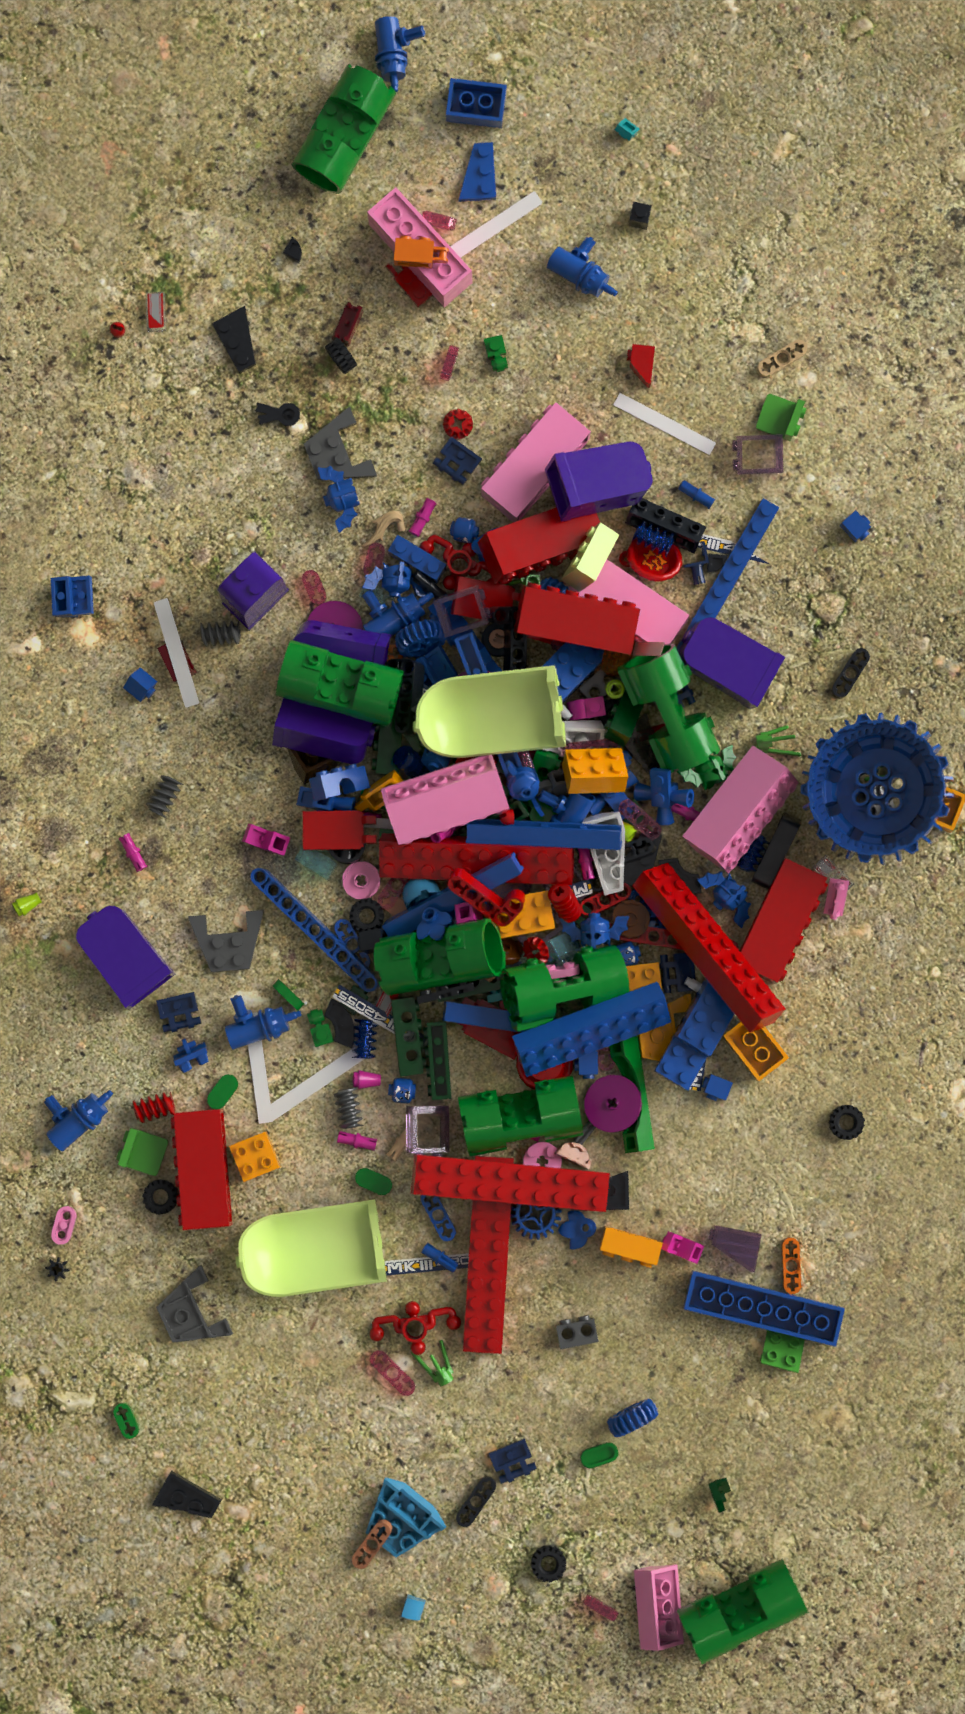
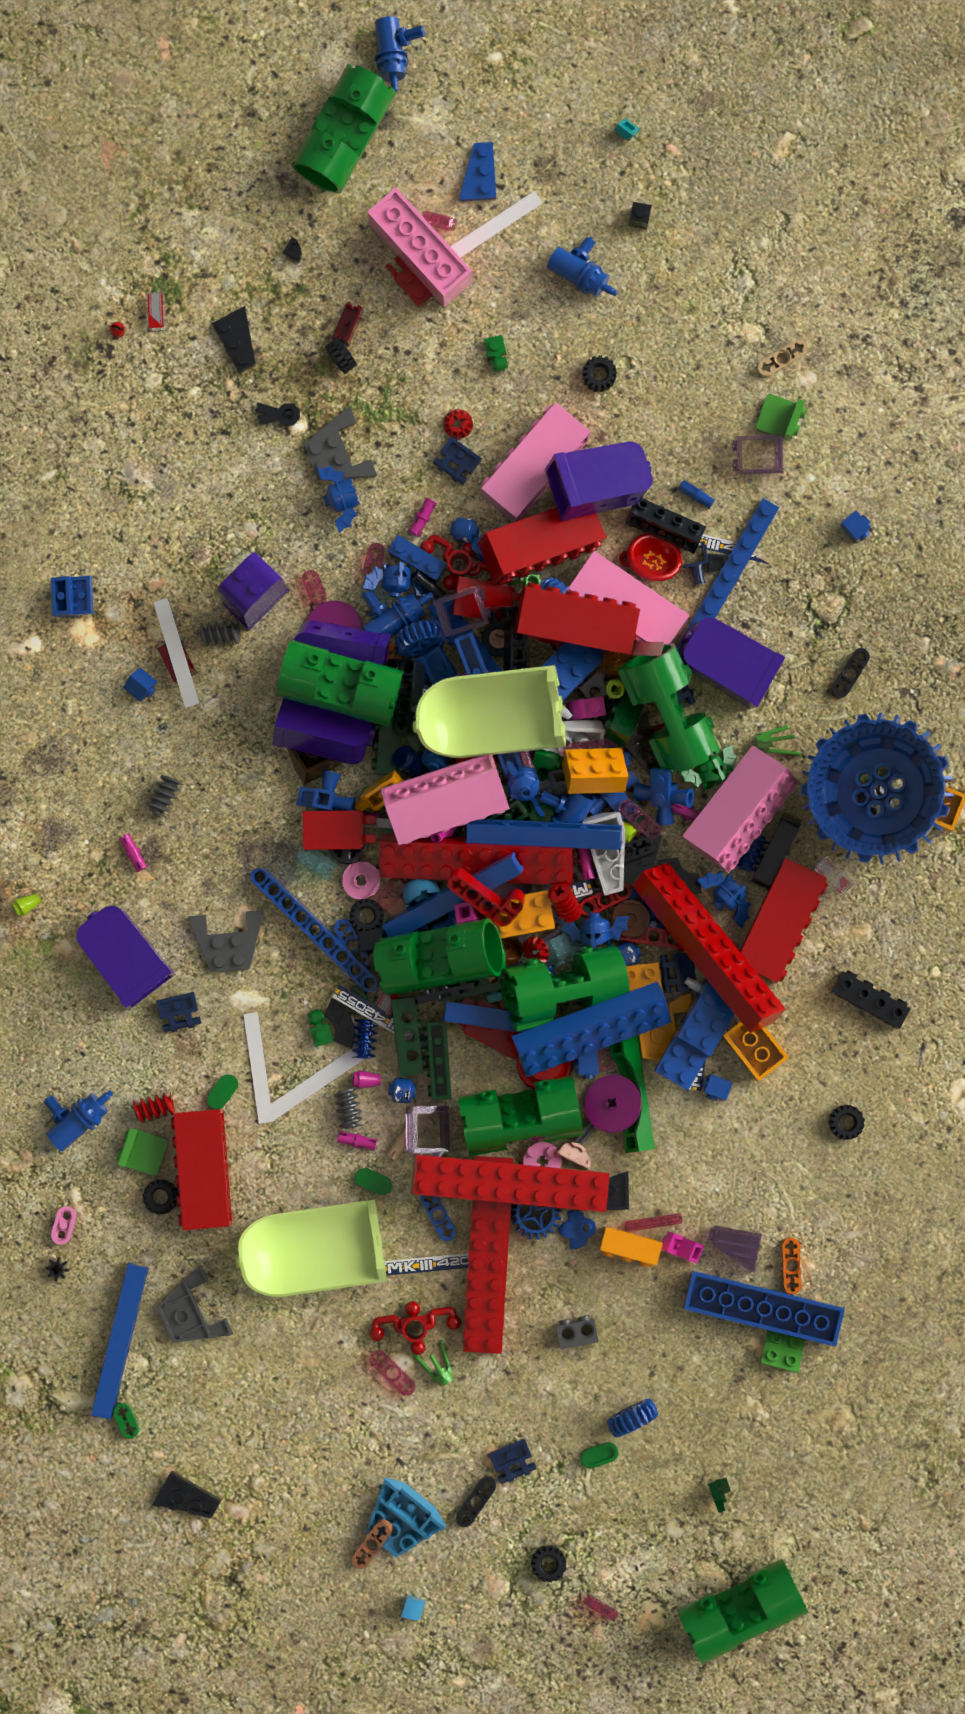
(120, 1341): none -> blue tile
(188, 1052): blue hips -> none
(255, 1028): blue piece -> none
(255, 1156): light orange brick -> none
(266, 839): dark pink brick -> none
(288, 994): green beam -> none
(327, 785): blue arch -> none
(382, 523): tan piece -> none
(418, 252): orange brick -> none
(433, 924): blue plate -> none
(439, 1257): blue axle -> none
(449, 363): clear pink beam -> none
(476, 103): blue brick -> none
(507, 817): red hinge -> none
(568, 969): bright pink plate -> none
(590, 557): yellowish green wedge -> none
(603, 384): none -> black tyre
(641, 362): red slope -> none
(653, 1222): none -> clear pink axle
(654, 538): clear blue piece -> none
(657, 1607): bright pink slope -> none
(664, 423): white sticker -> none
(836, 897): bright pink hinge -> none
(870, 1000): none -> black brick

